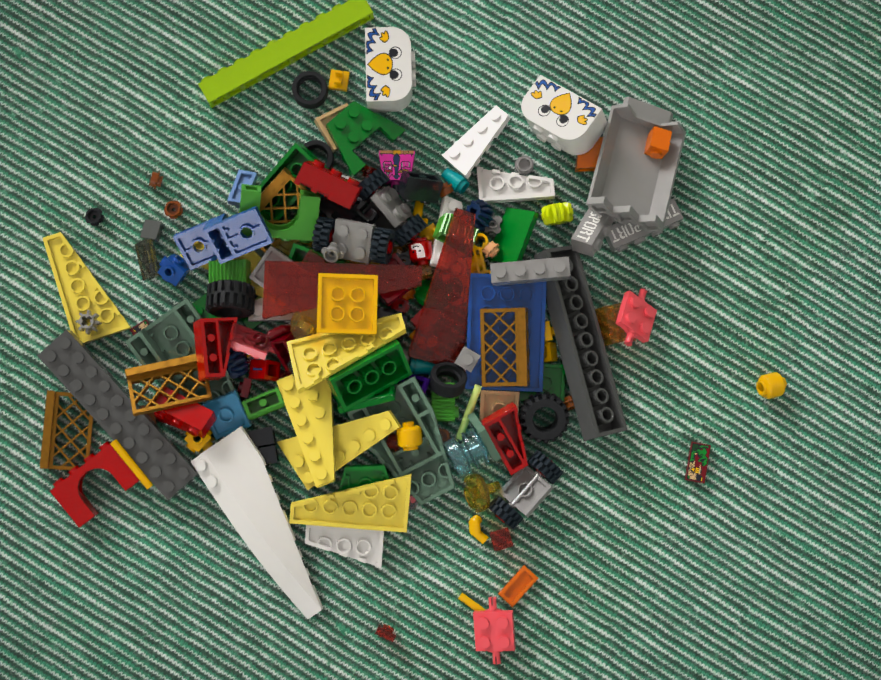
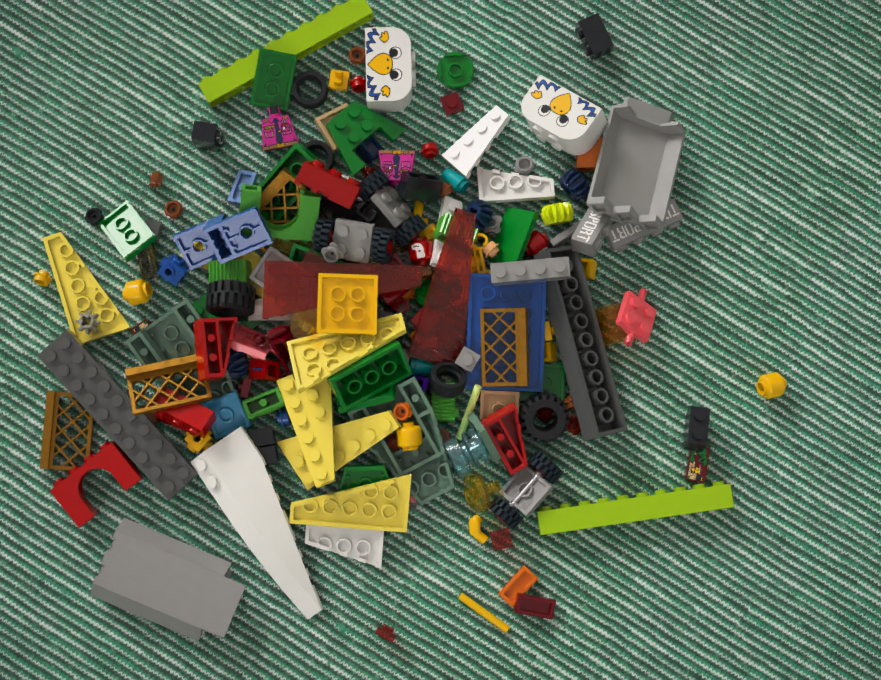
(42, 278): none -> yellow plate
(127, 231): none -> tile
(131, 464): yellow bar -> none
(137, 292): none -> yellow head
(167, 582): none -> light grey panel
(207, 136): none -> black brick
(273, 79): none -> green tile
(277, 131): none -> torso
(283, 417): none -> blue plate
(357, 51): none -> dark orange plate
(358, 84): none -> red plate
(369, 150): none -> dark blue slope
(407, 411): none -> orange plate
(430, 150): none -> red plate
(451, 104): none -> dark red plate
(455, 70): none -> green tile
(494, 630): coral plate -> none
(534, 606): none -> dark red tile
(537, 243): none -> red head
(545, 414): none -> clear red plate
(563, 237): none -> light grey tile
(574, 185): none -> dark blue gear
(574, 430): none -> clear red plate
(589, 267): none -> yellow slope
(594, 37): none -> black brick
(634, 509): none -> lime brick
(658, 142): orange brick -> none
(696, 428): none -> black brick

